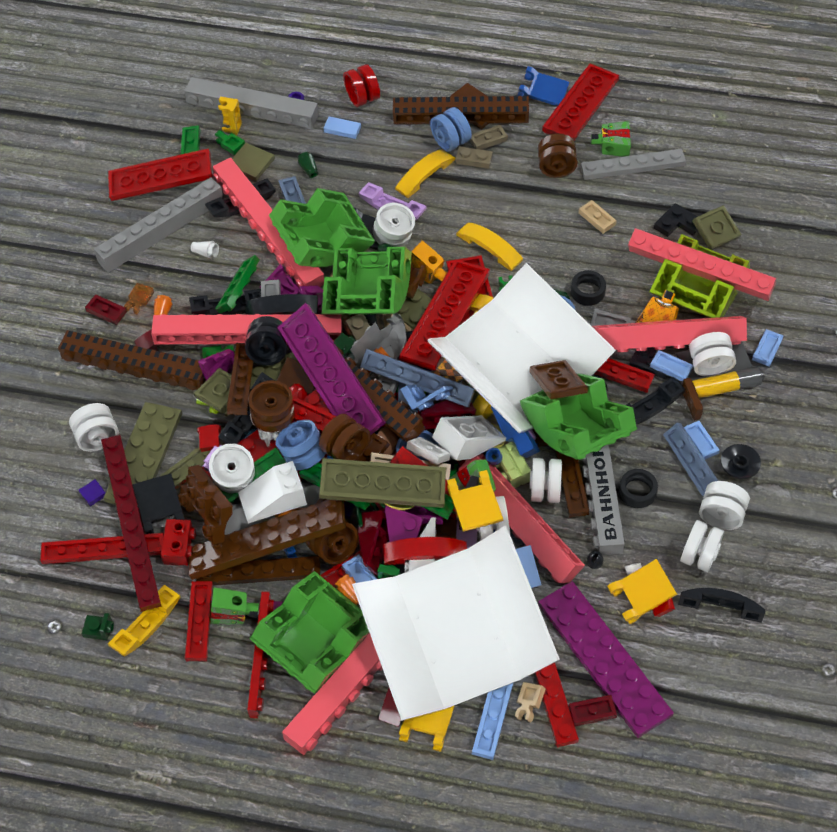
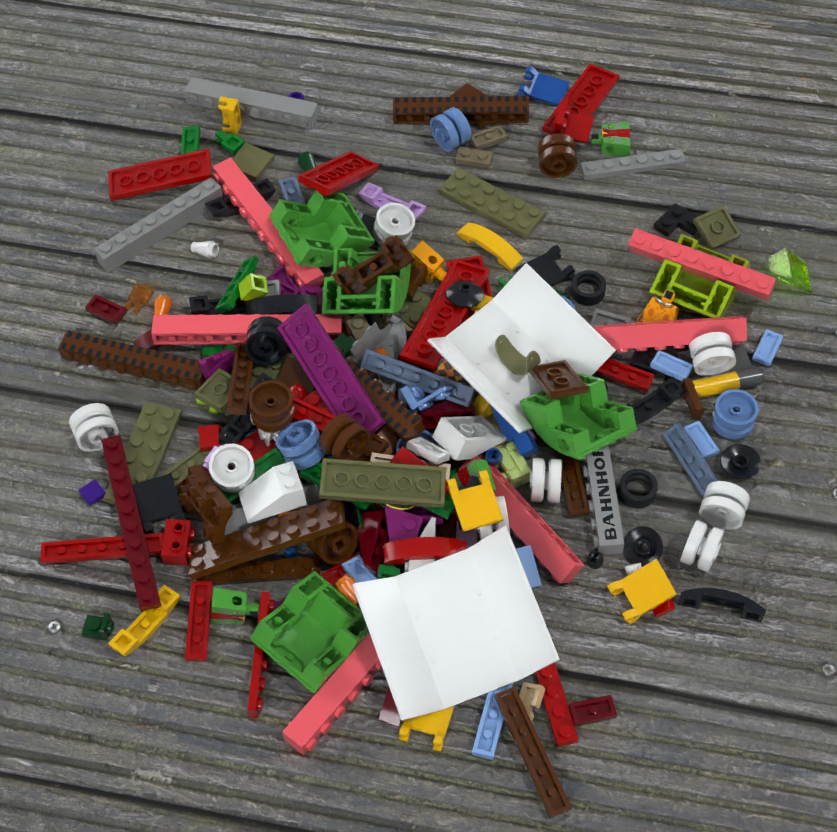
(253, 287): none -> lime brick
(338, 173): none -> red plate
(342, 127): light blue tile -> none
(361, 85): red wheel -> none
(383, 263): none -> reddish brown bracket
(422, 170): yellow slope -> none
(465, 294): none -> black dish
(492, 203): none -> olive plate
(513, 359): none -> olive piece
(532, 752): none -> reddish brown plate
(548, 269): none -> black flag
(573, 124): none -> red bracket
(597, 216): tan plate -> none
(605, 659): magenta plate -> none
(633, 545): none -> black dish
(735, 414): none -> medium blue wheel
(790, 269): none -> clear neon green slope

